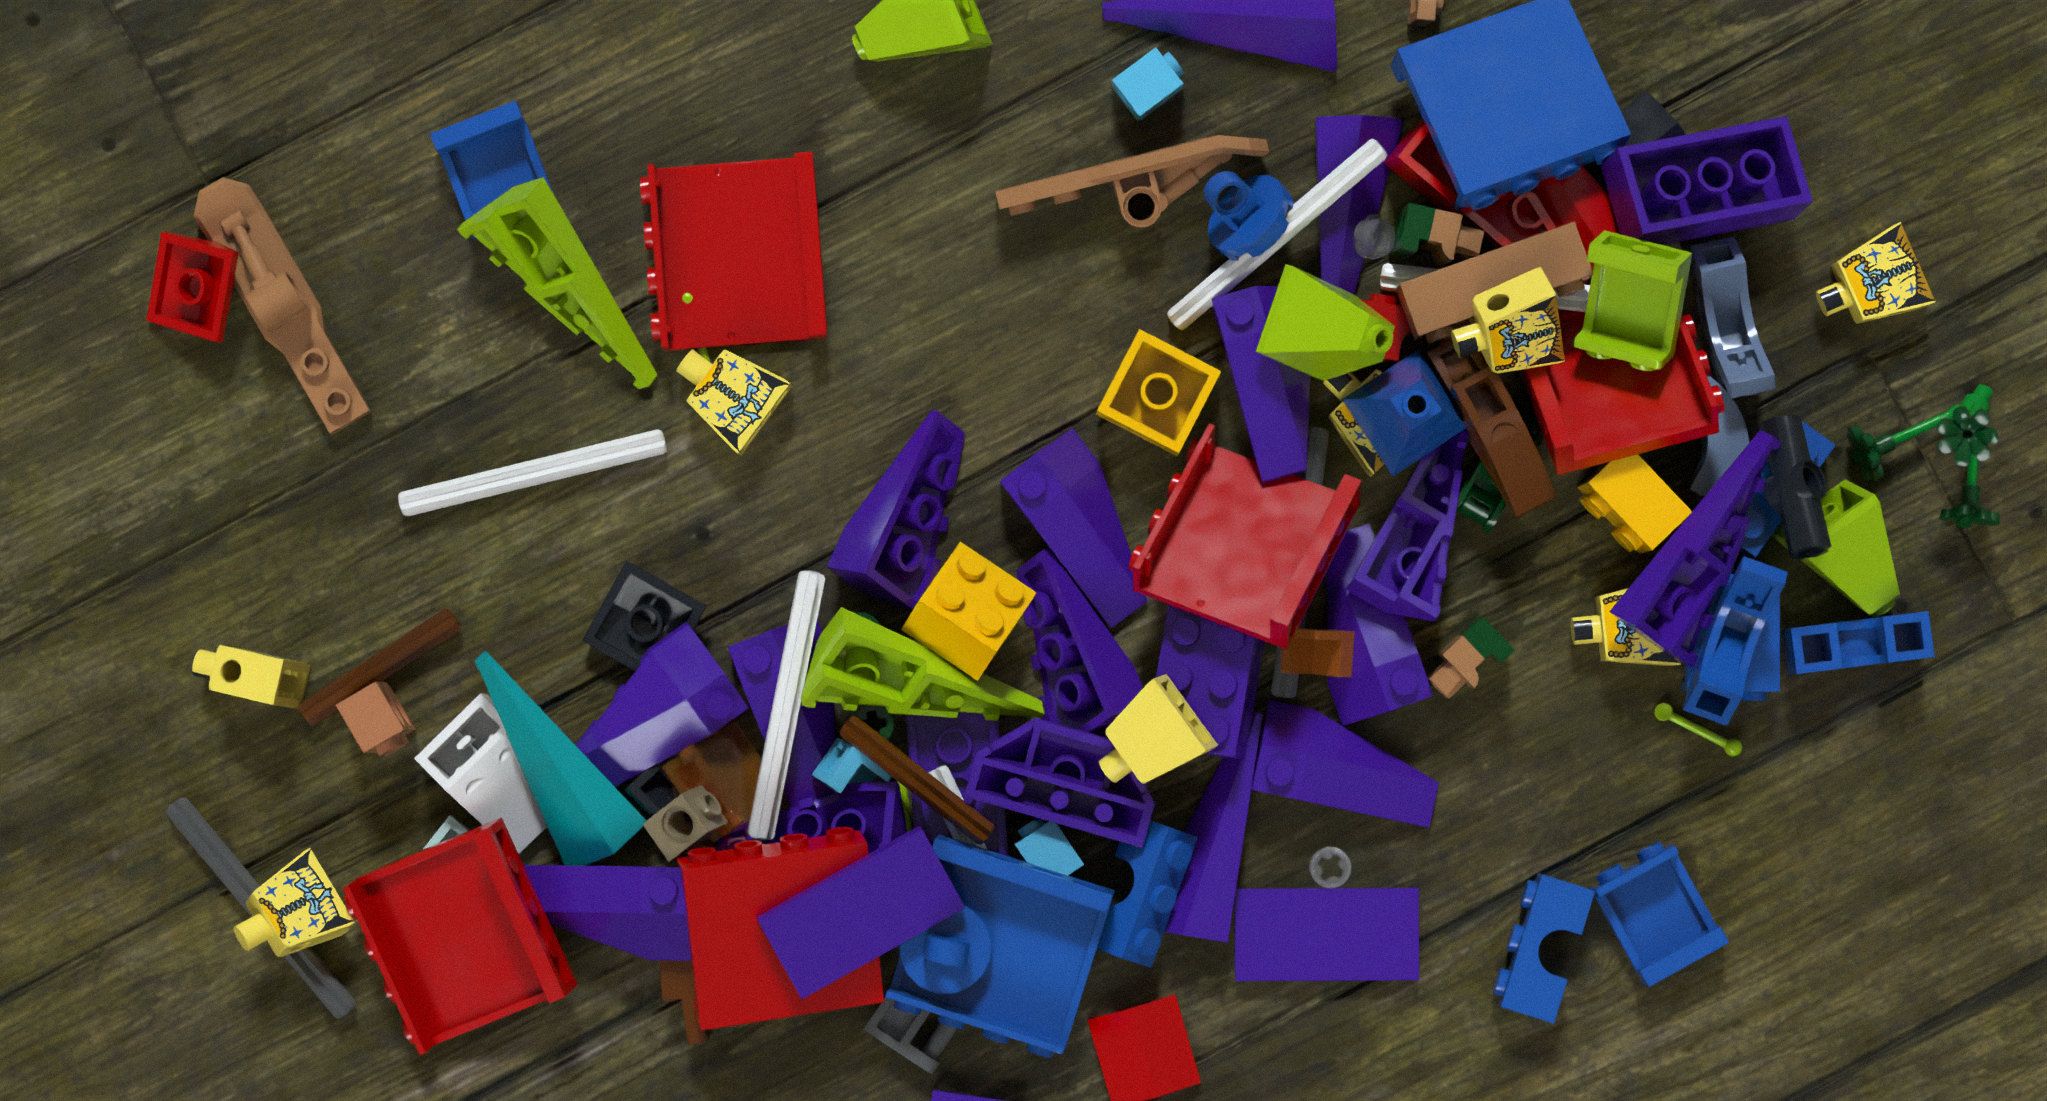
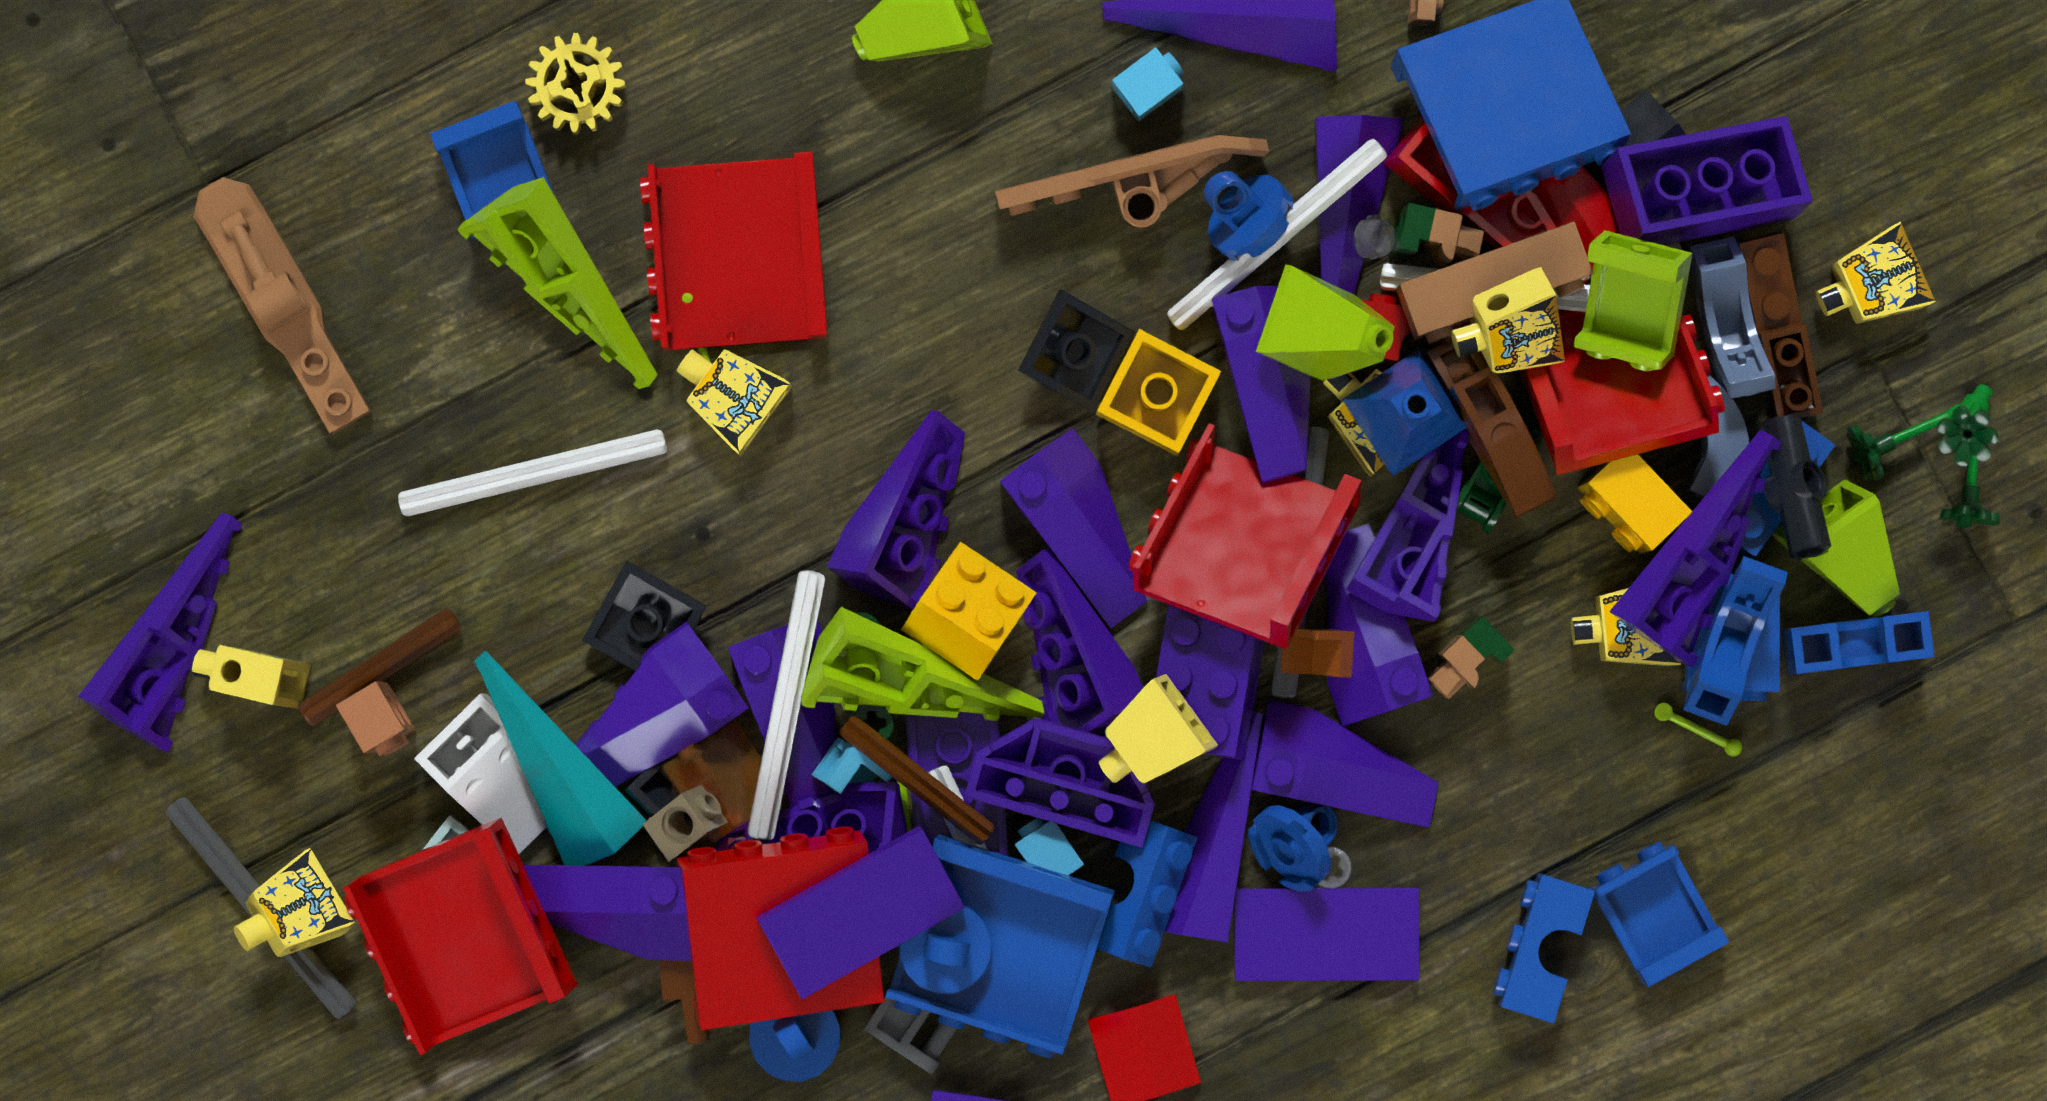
(150, 666): none -> dark purple wedge
(192, 285): red slope -> none
(555, 90): none -> light yellow gear
(796, 1045): none -> blue tile
(1076, 351): none -> black slope
(1293, 845): none -> blue tile
(1780, 326): none -> reddish brown slope

